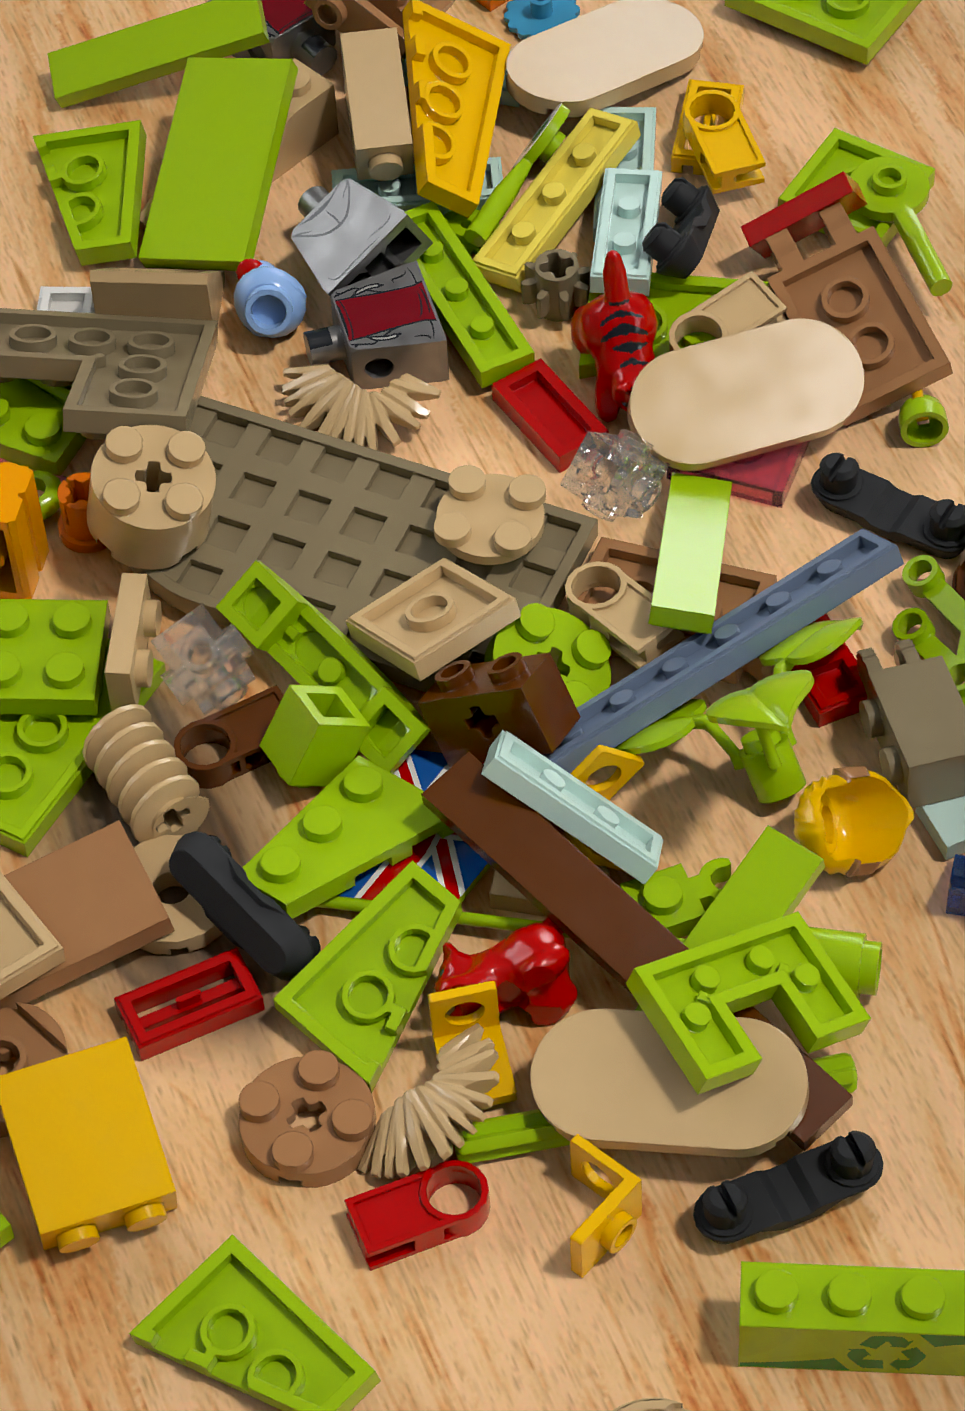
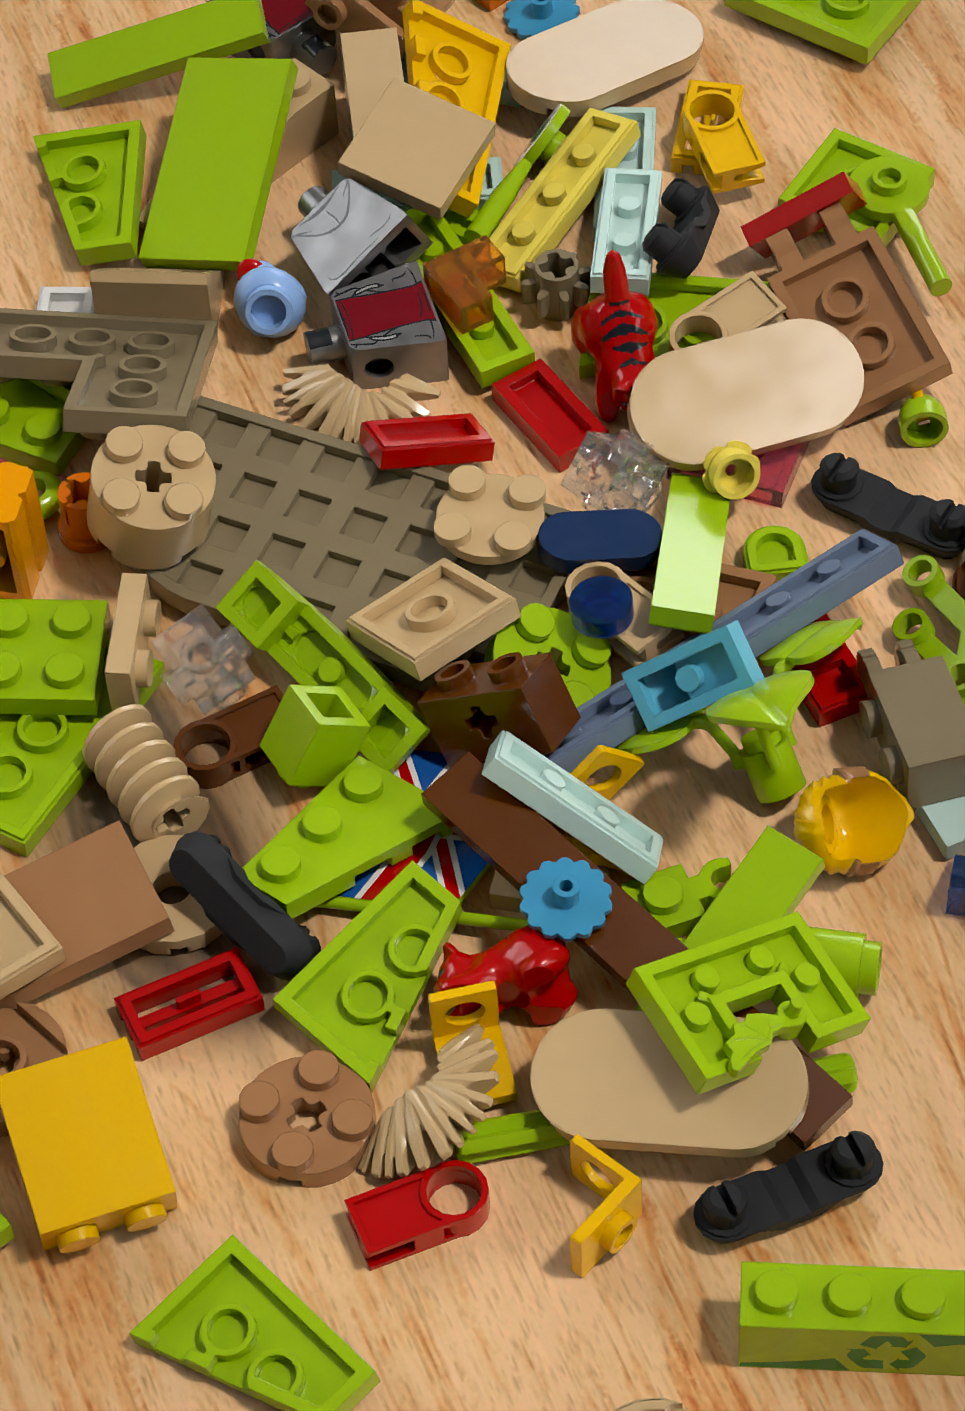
(416, 148): none -> tan tile
(426, 441): none -> red tile
(462, 282): none -> clear orange piece
(565, 899): none -> dark azure piece
(601, 607): none -> clear blue tile
(614, 536): none -> dark blue tile
(692, 675): none -> medium azure slope
(739, 482): none -> light yellow plate
(756, 1033): none -> lime piece
(774, 551): none -> lime tile

